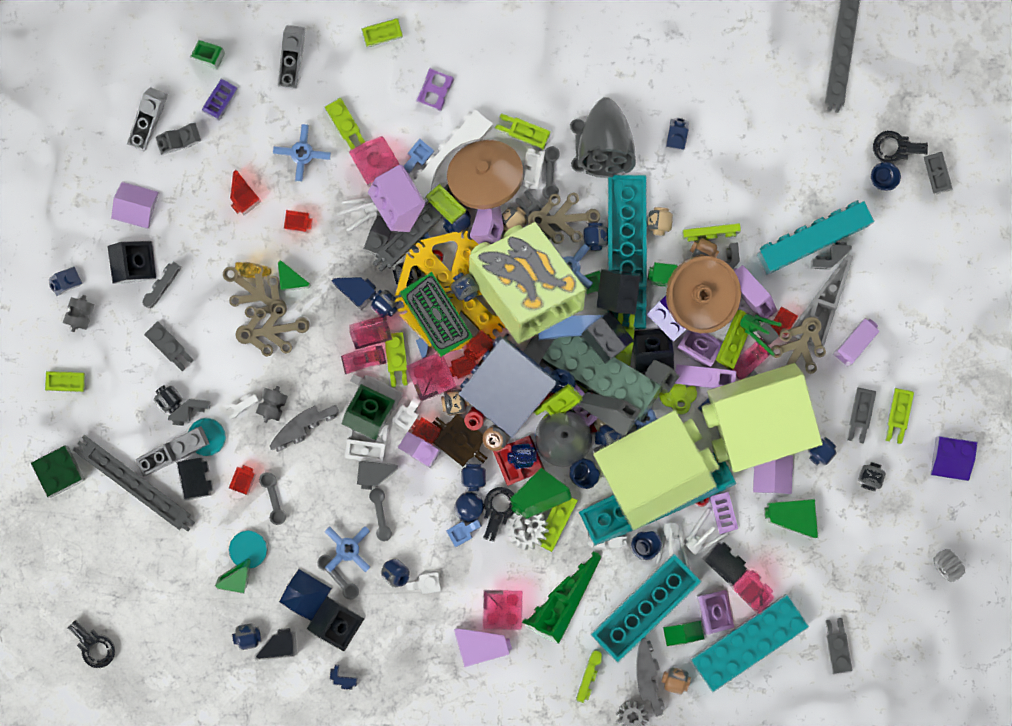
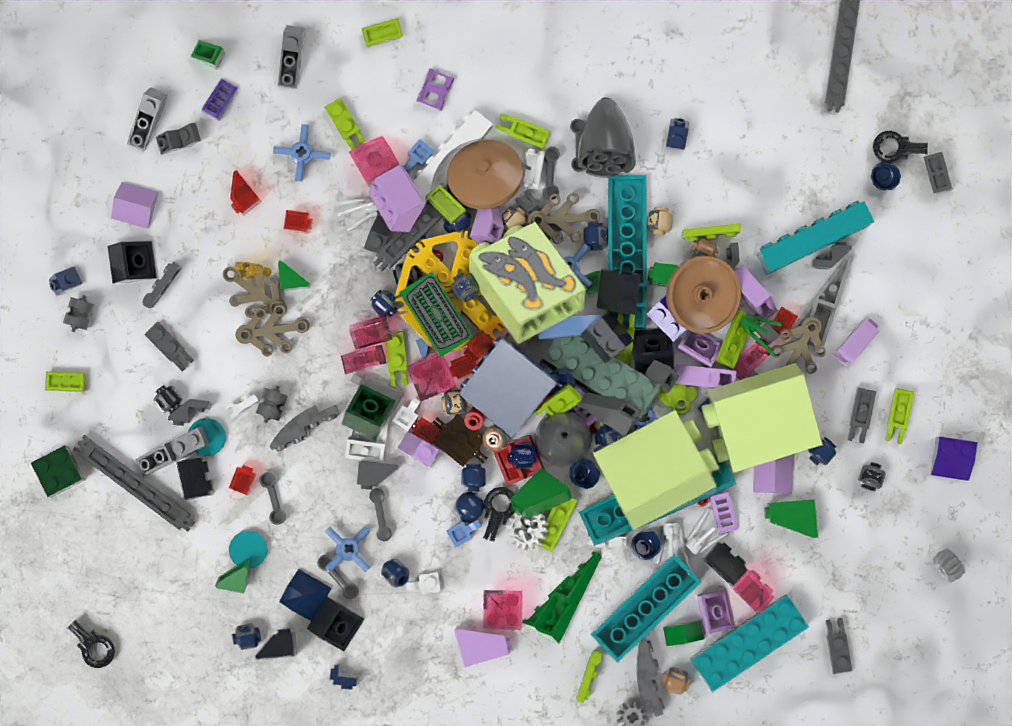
(356, 290): dark blue slope -> none

